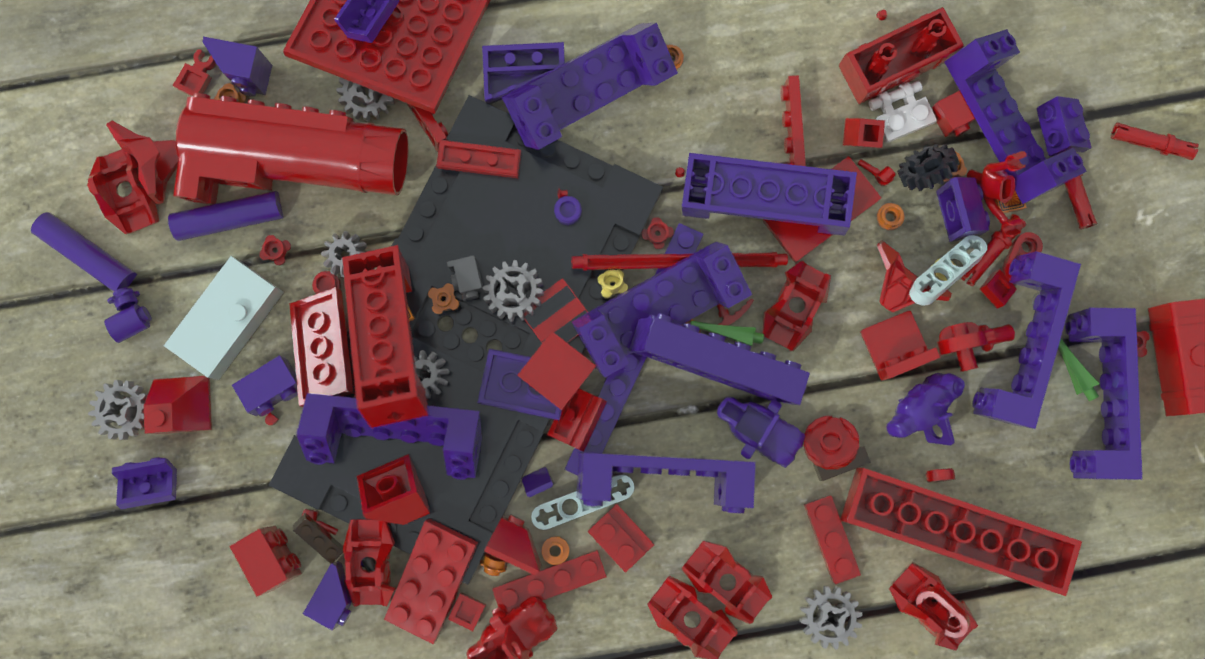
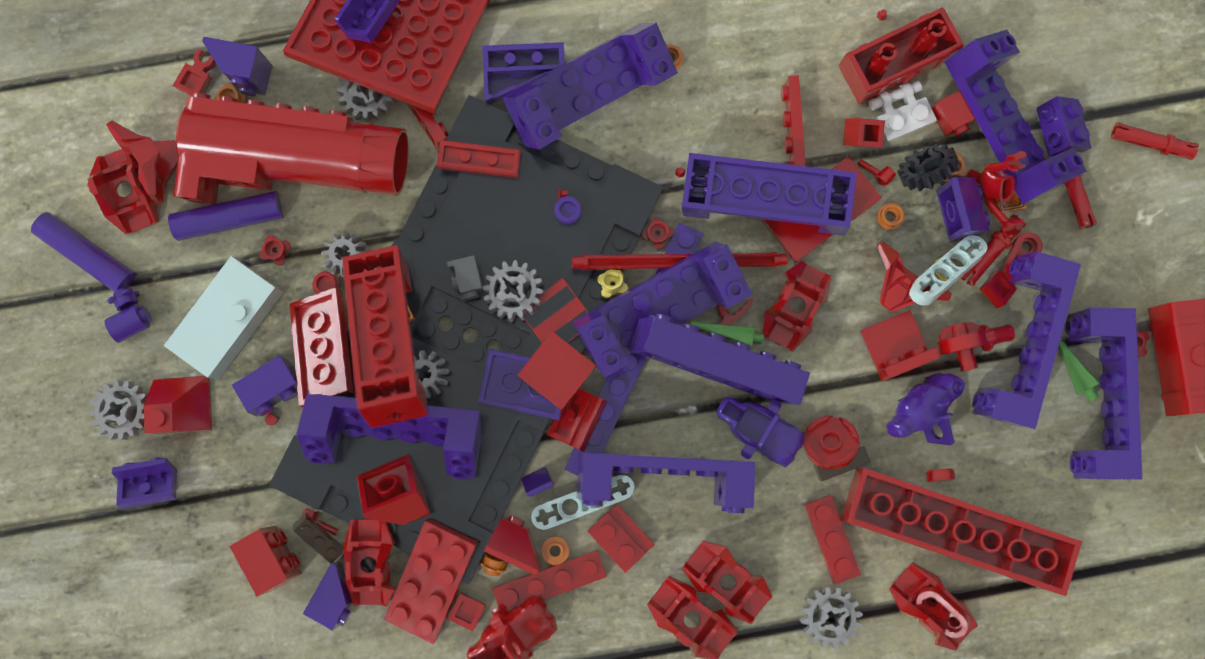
(450, 302): orange plate -> none

